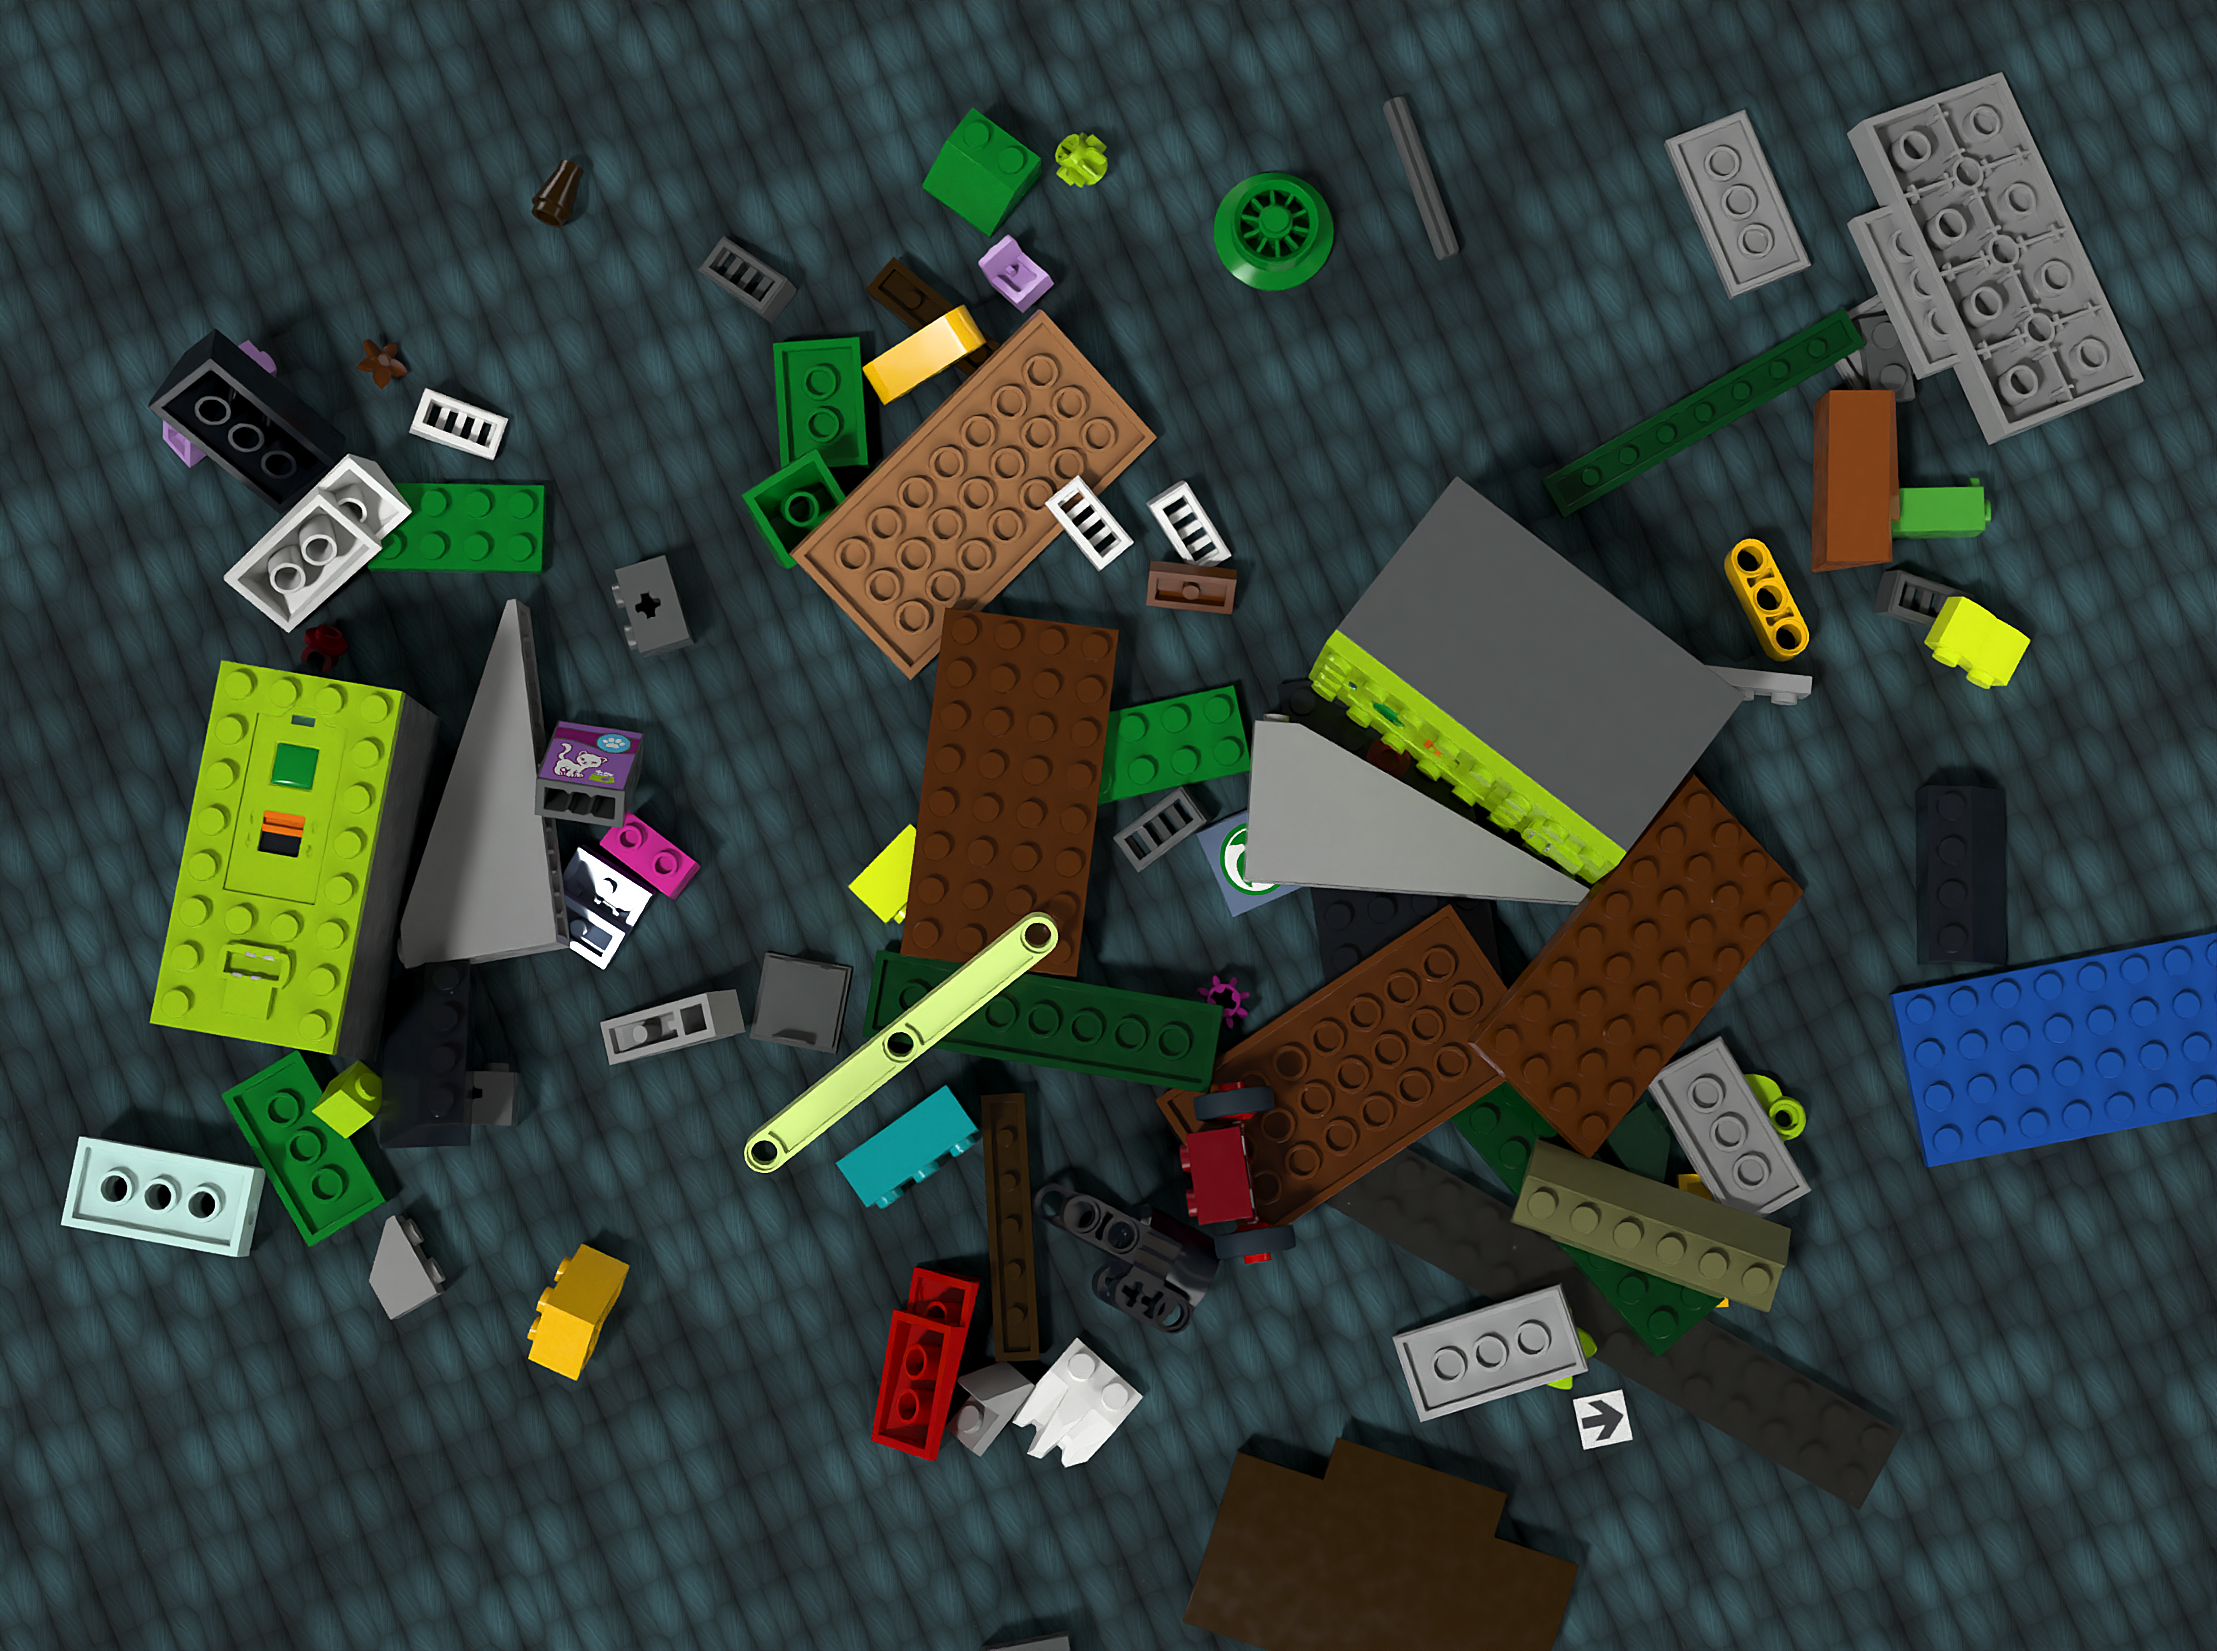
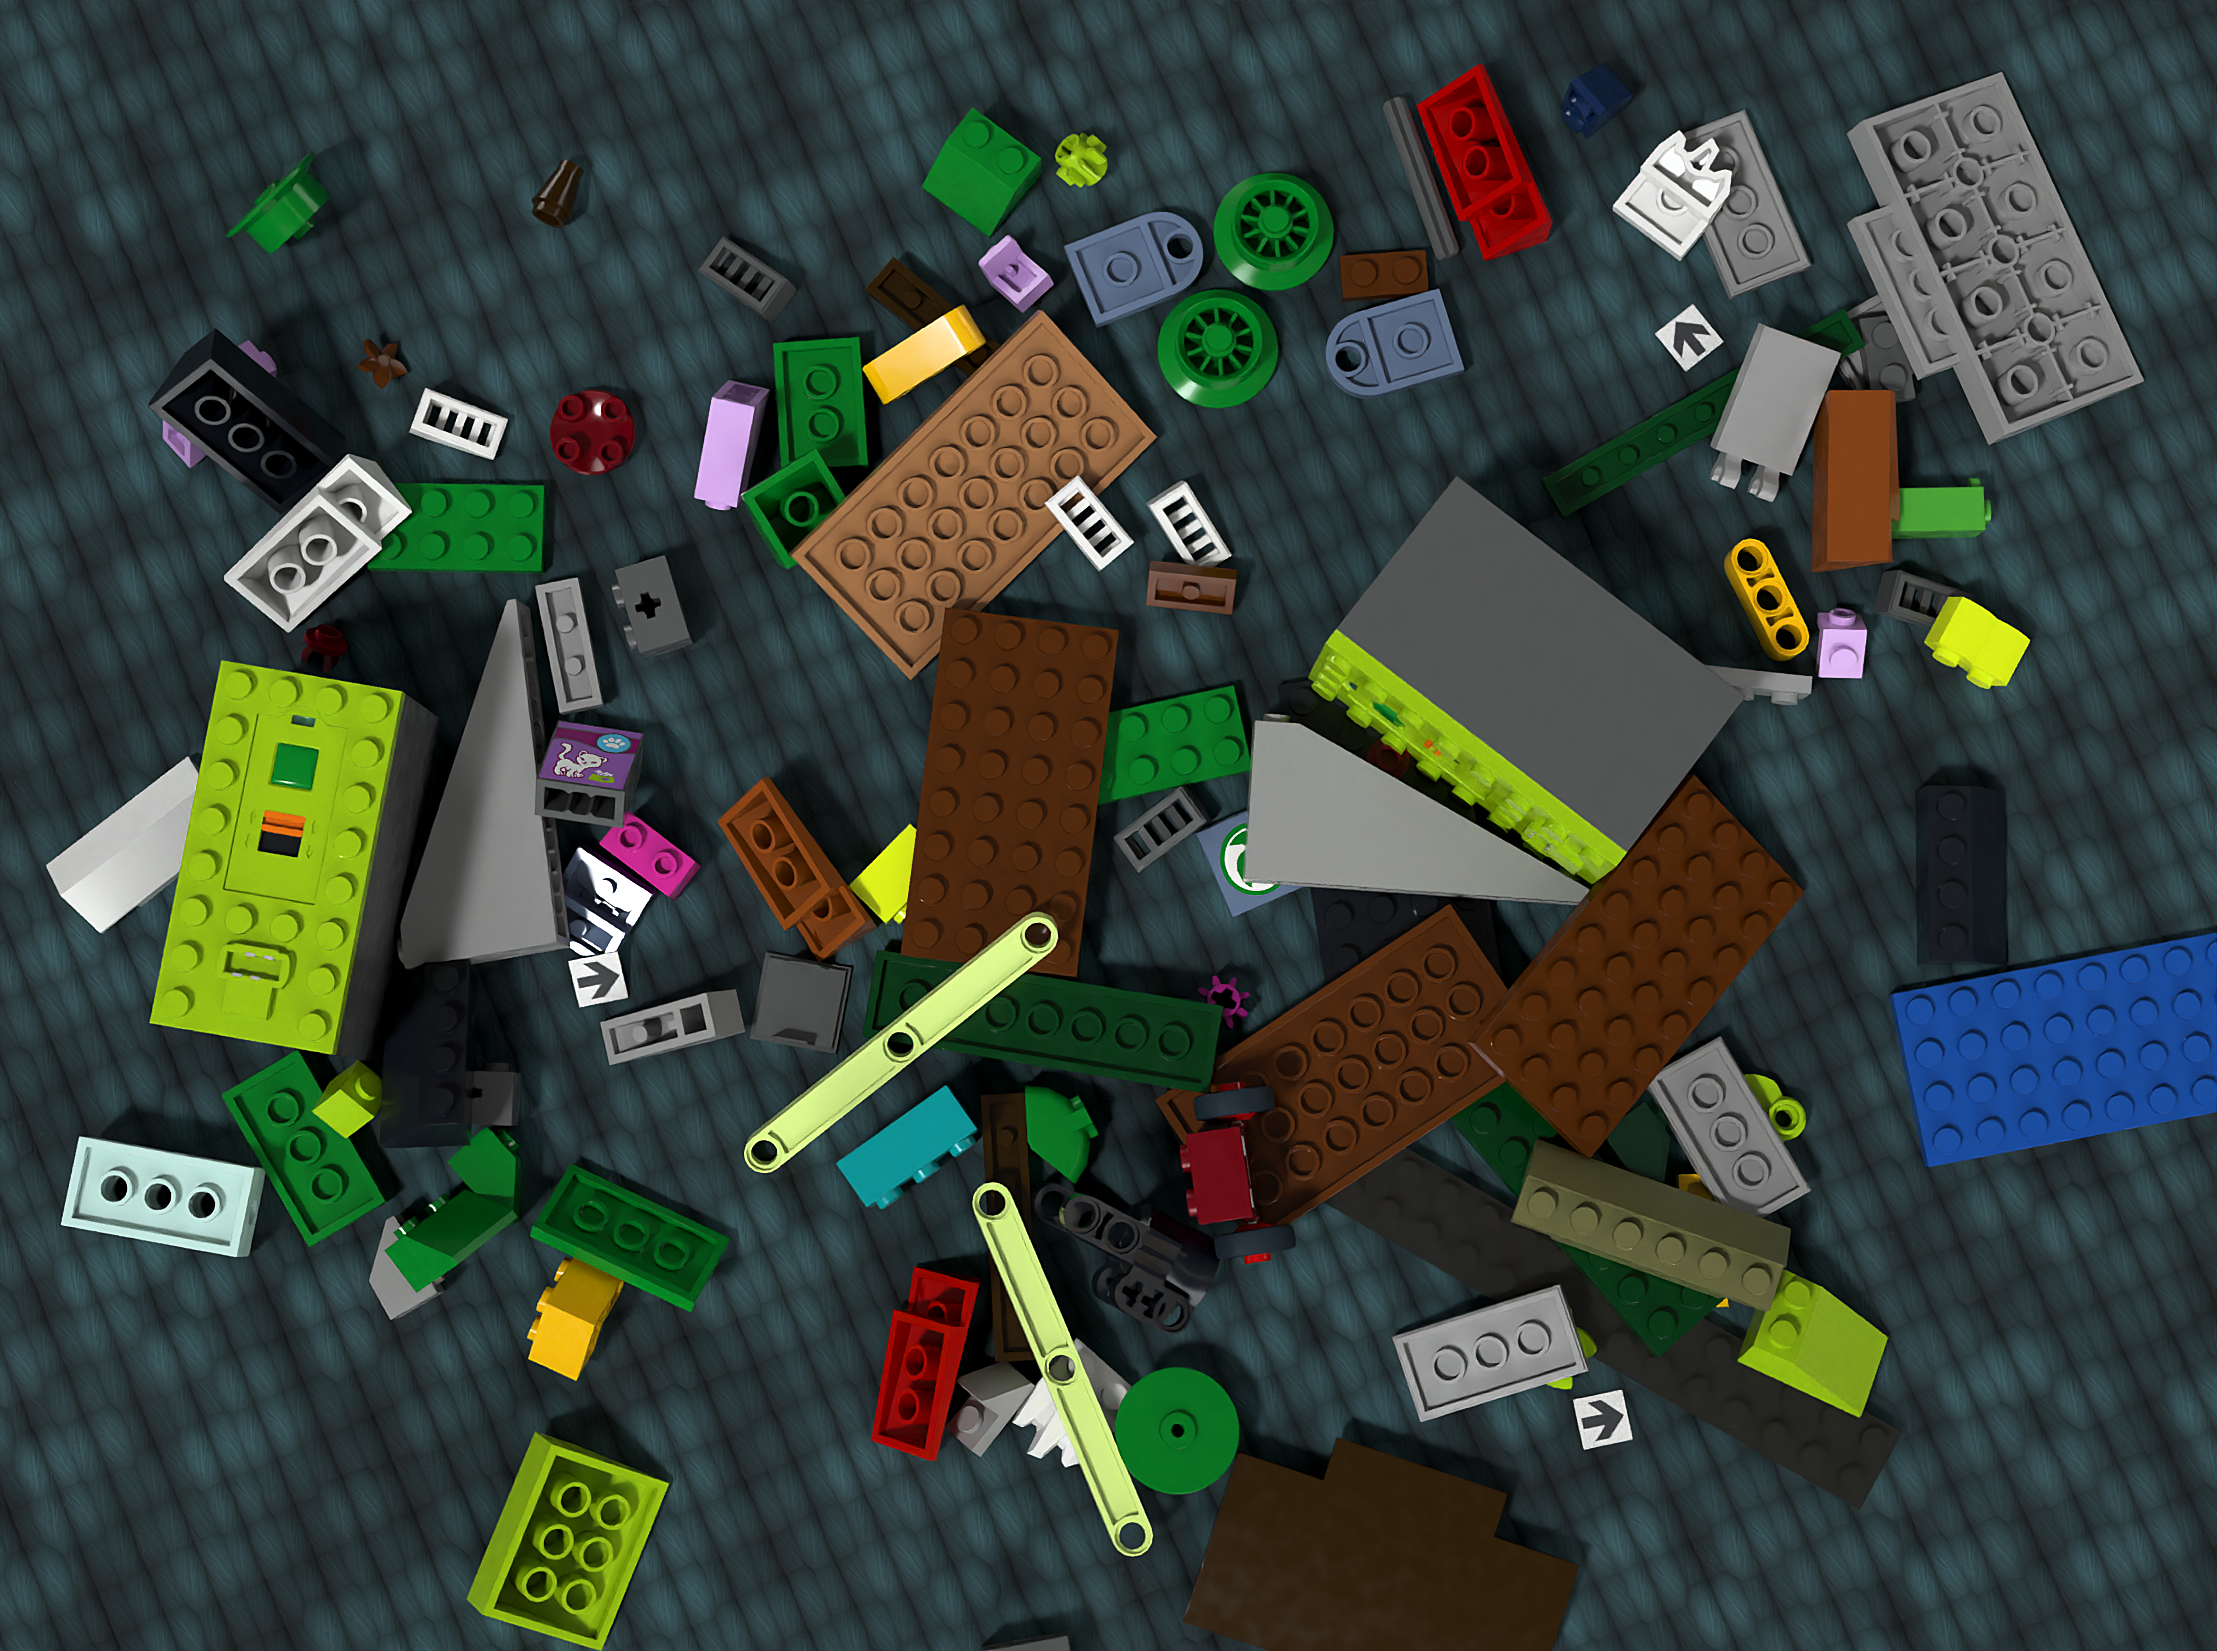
(130, 852): none -> white slope
(283, 208): none -> green piece
(446, 1236): none -> green slope
(492, 1167): none -> green slope
(567, 1542): none -> lime slope
(569, 646): none -> light grey plate
(592, 432): none -> dark red dish
(598, 979): none -> clear sticker
(630, 1237): none -> green plate
(730, 443): none -> lavender slope
(794, 872): none -> dark orange slope
(1059, 1130): none -> green piece
(1072, 1398): none -> yellowish green beam
(1131, 266): none -> sand blue plate
(1176, 1430): none -> green piece
(1217, 349): none -> green piece
(1383, 275): none -> reddish brown plate
(1397, 347): none -> sand blue plate
(1484, 166): none -> red slope
(1593, 100): none -> dark blue slope
(1675, 195): none -> white plate
(1689, 337): none -> clear sticker
(1771, 409): none -> light grey tile
(1815, 1344): none -> lime slope
(1840, 644): none -> lavender bracket

